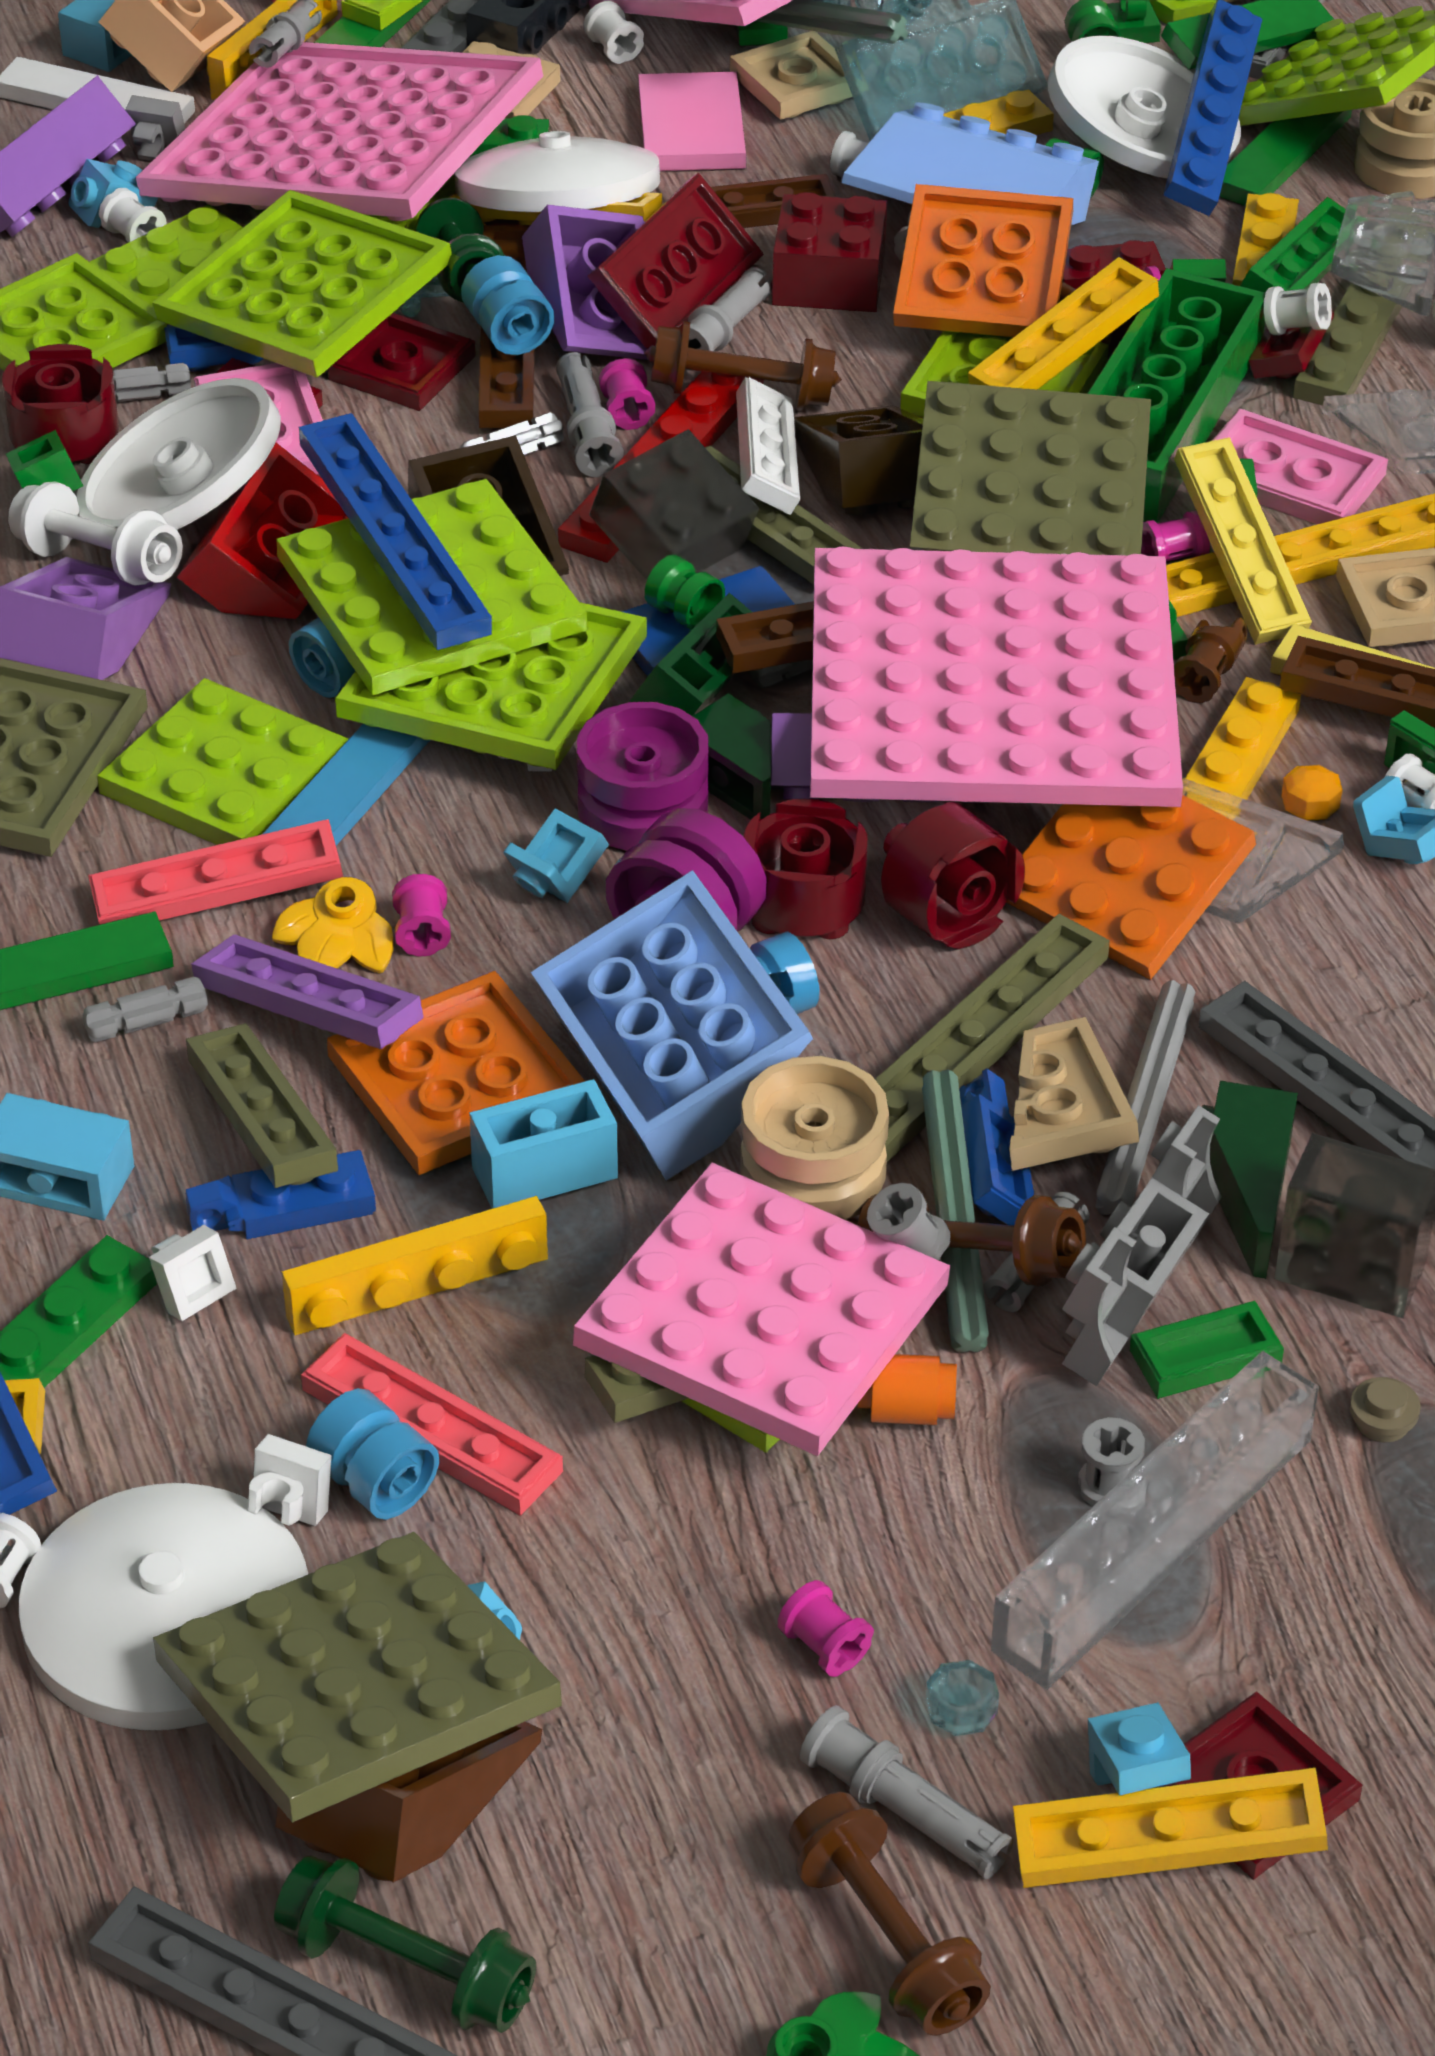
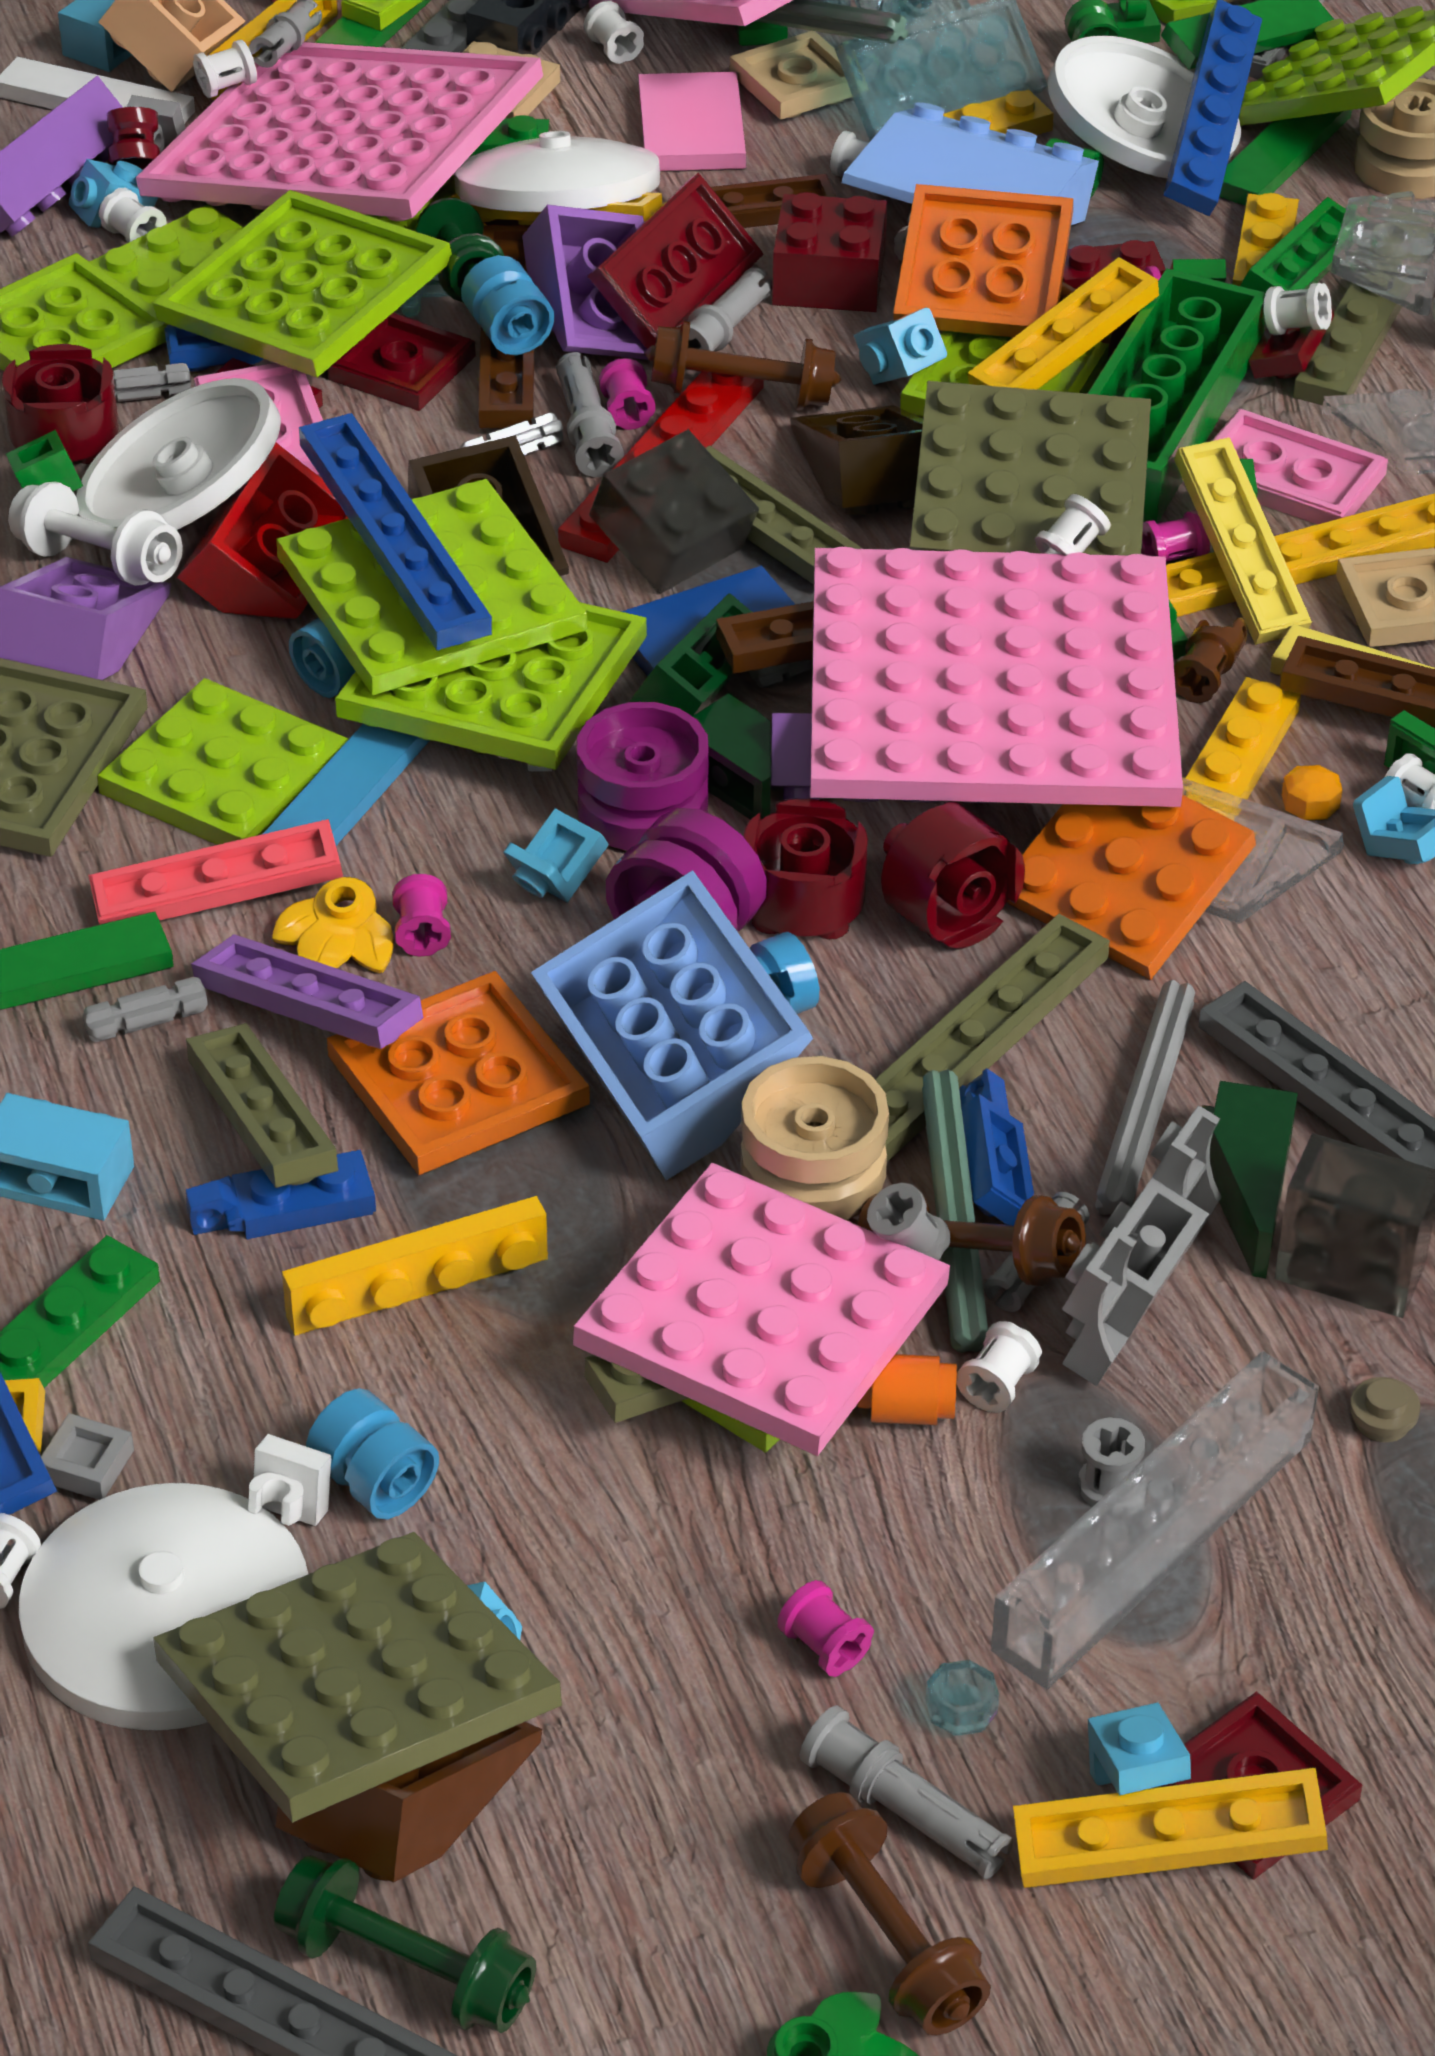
(87, 1456): none -> light grey plate
(133, 135): none -> dark red wheel
(191, 1271): white tile -> none
(225, 68): none -> white bush
(469, 1441): coral tile -> none
(544, 1144): medium azure brick -> none
(679, 589): green wheel -> none
(767, 445): white tile -> none
(900, 346): none -> medium azure bracket
(991, 1377): none -> white bush
(1067, 1098): tan wing -> none
(1074, 528): none -> white bush
(1203, 1348): green tile -> none

